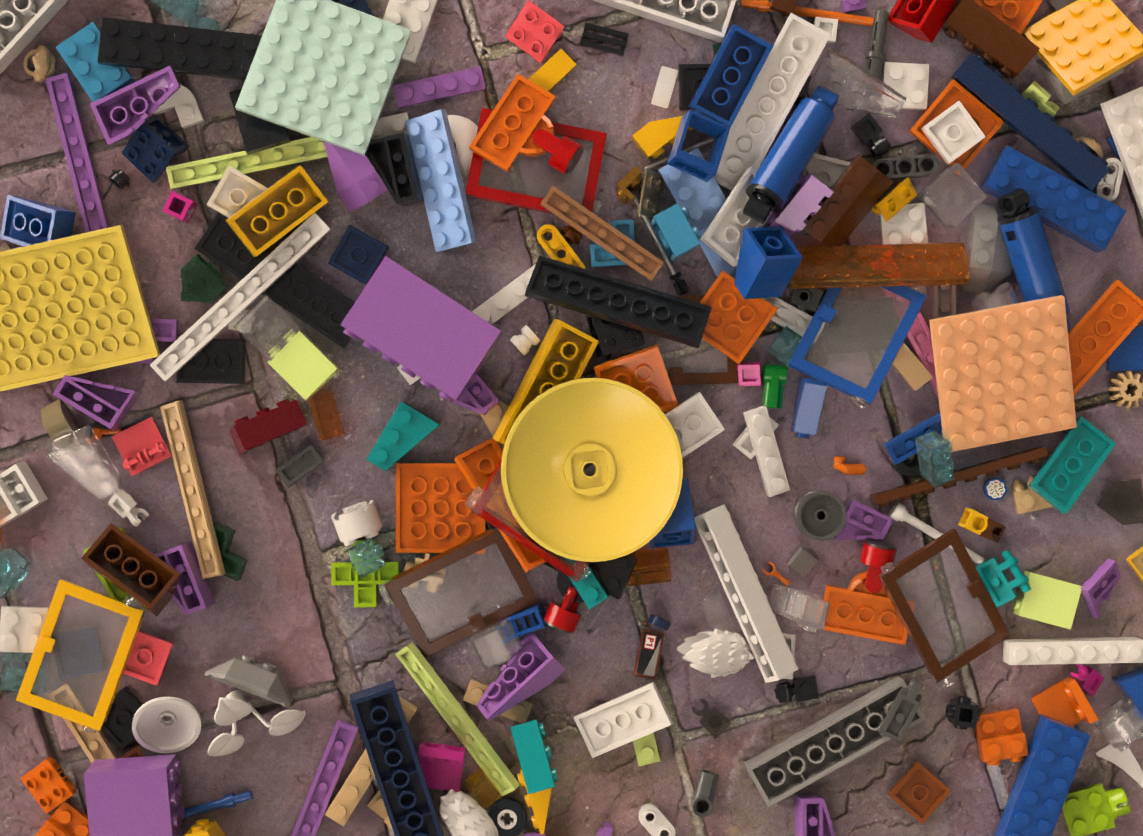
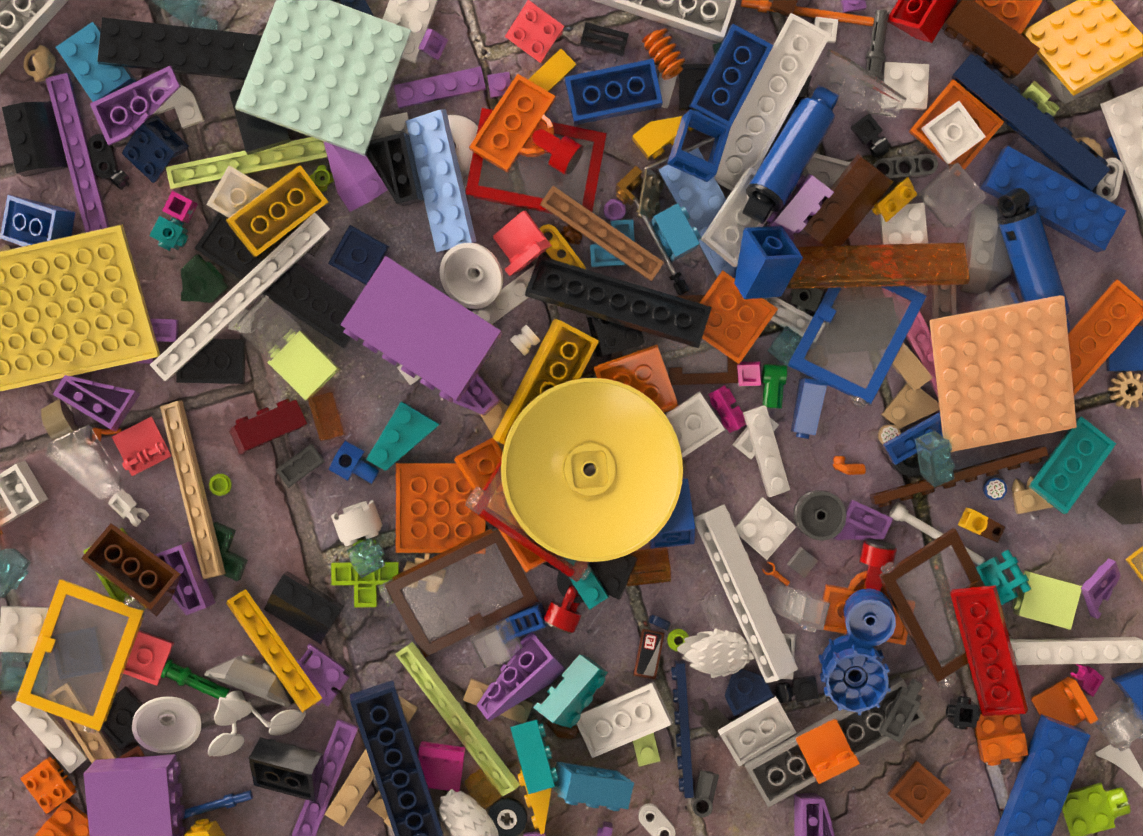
(34, 138): none -> black slope
(52, 735): none -> white plate
(101, 156): none -> black plate
(163, 229): none -> teal brick
(186, 677): none -> green pin
(220, 484): none -> lime plate
(274, 650): none -> yellow plate
(286, 769): none -> black slope
(303, 607): none -> black slope
(322, 184): none -> lime plate
(323, 673): none -> medium lavender plate
(357, 466): none -> blue piece
(433, 44): none -> medium lavender plate
(463, 282): none -> white dish
(498, 84): none -> medium lavender plate
(521, 242): none -> coral bracket
(562, 731): none -> reddish brown arm
(573, 692): none -> wedge
(593, 786): none -> dark azure brick
(613, 92): none -> blue brick
(614, 210): none -> medium lavender tile
(663, 53): none -> orange piece
(673, 634): none -> lime plate
(683, 738): none -> dark blue plate
(730, 418): none -> dark pink hinge
(746, 691): none -> dark blue plate
(757, 731): none -> white plate
(764, 528): none -> white plate
(827, 751): none -> orange bracket
(859, 691): none -> blue piece
(869, 617): none -> blue wheel
(887, 433): none -> tile
(909, 406): none -> tan wing
(989, 651): none -> red plate

